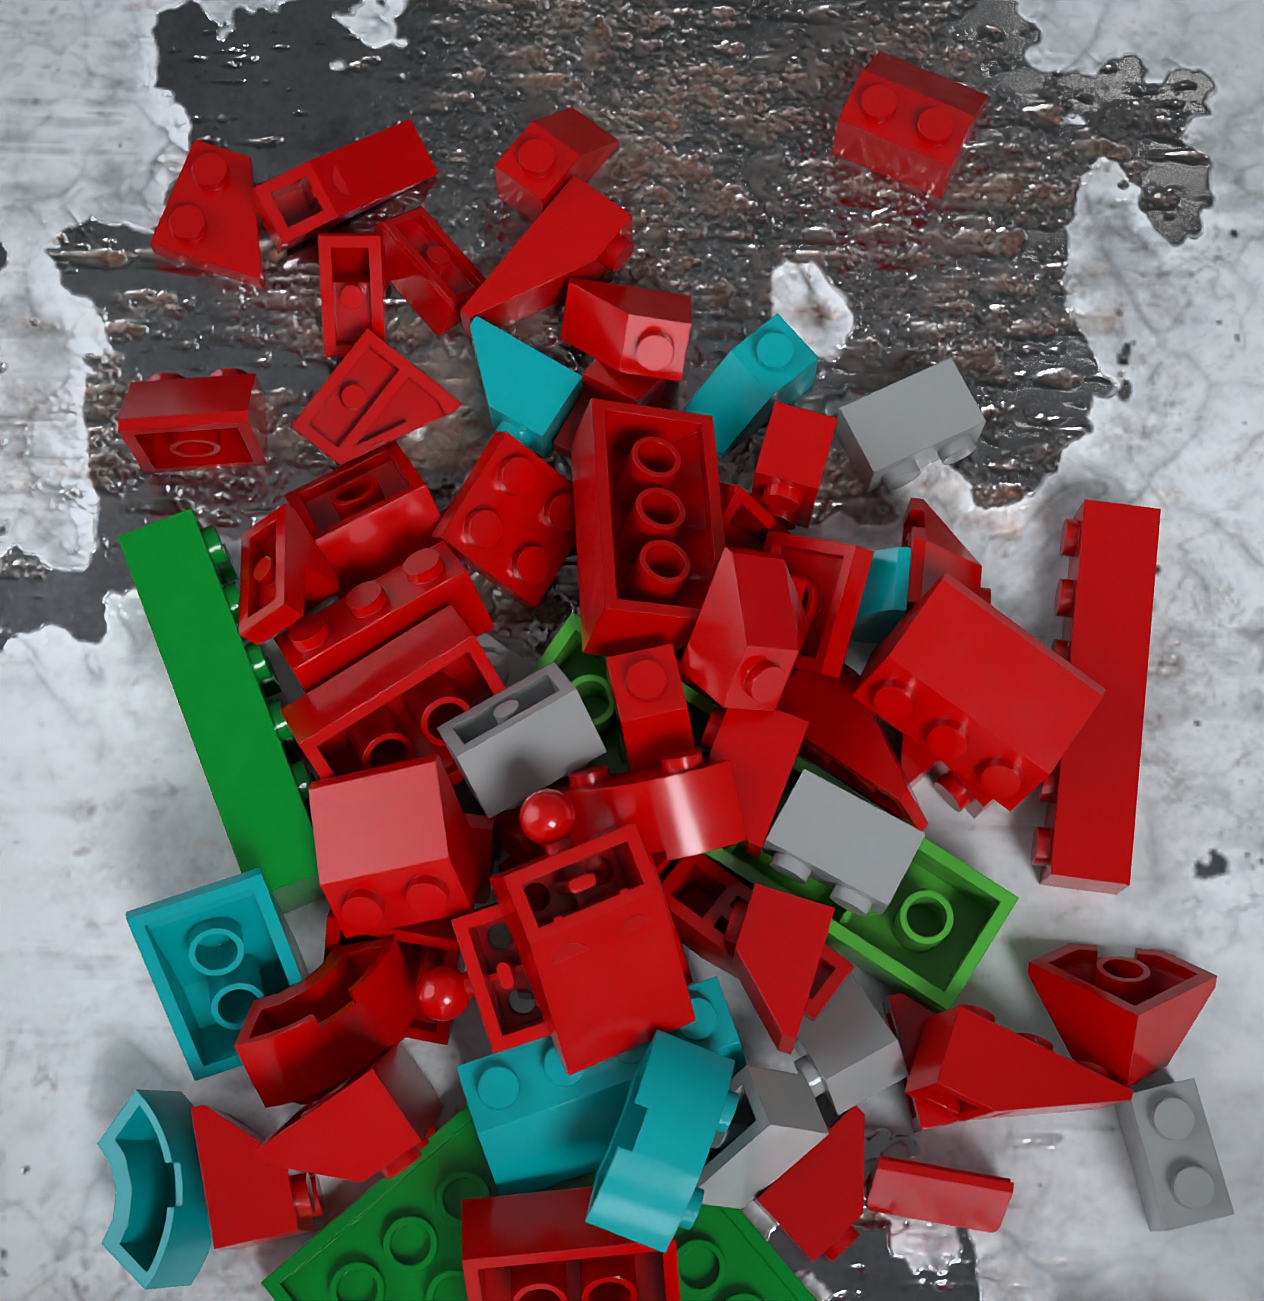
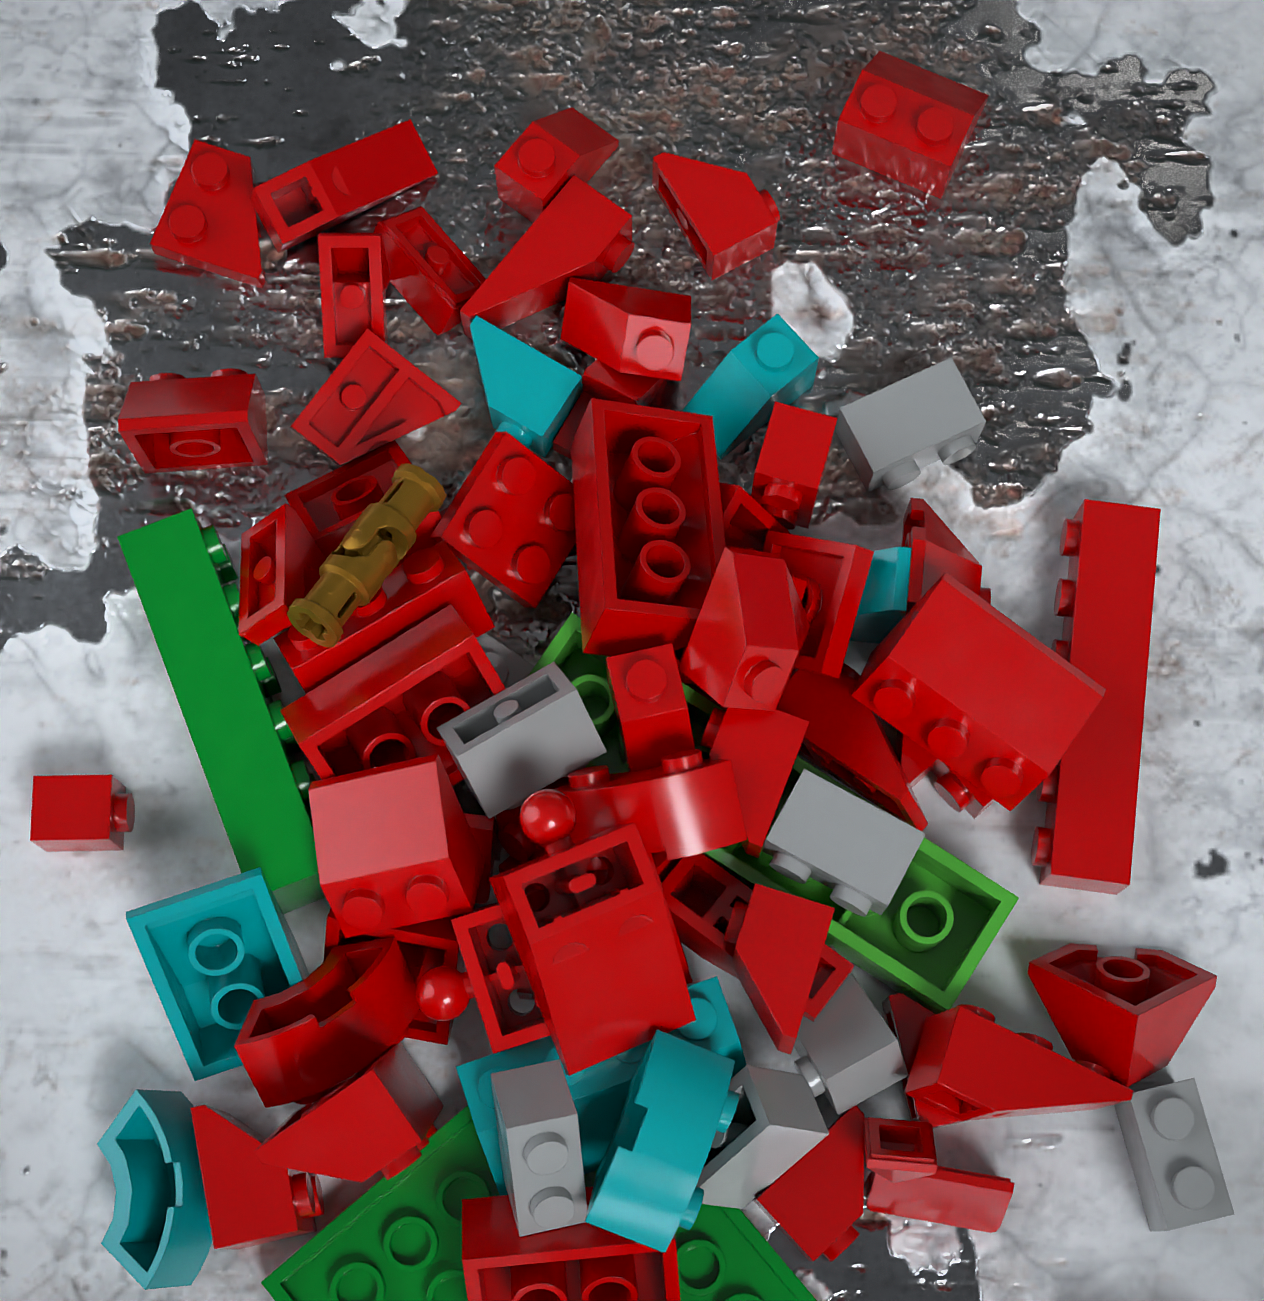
(80, 813): none -> red brick
(366, 555): none -> pearl gold piece
(540, 1147): none -> light grey brick
(716, 211): none -> red slope
(899, 1148): none -> red slope

